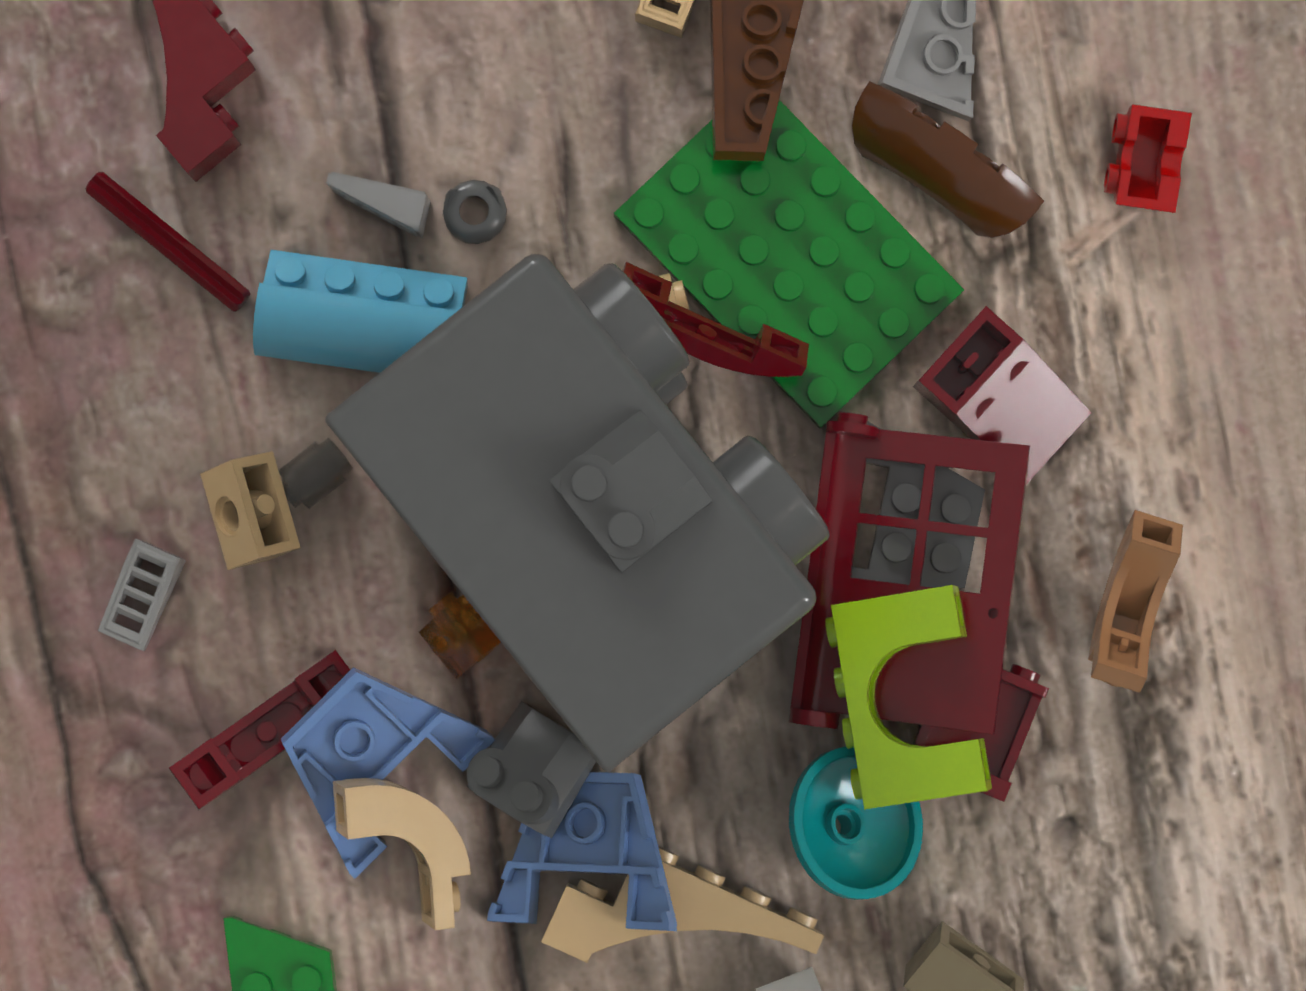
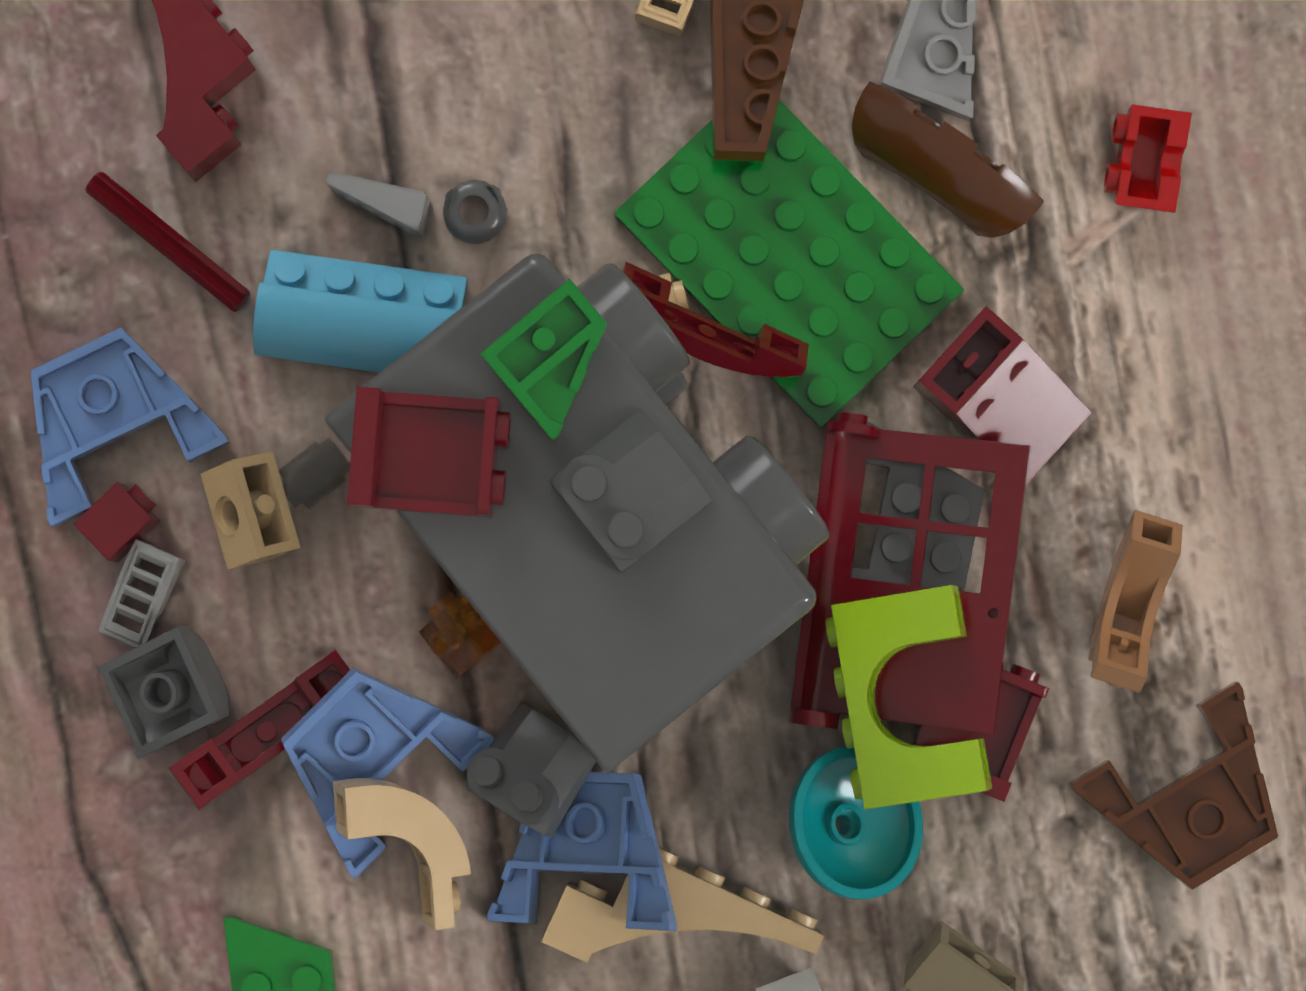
(100, 398): none -> medium blue wing
(117, 520): none -> dark red brick
(166, 689): none -> dark grey slope
(427, 453): none -> dark red panel
(548, 354): none -> green wing
(1205, 815): none -> reddish brown wing

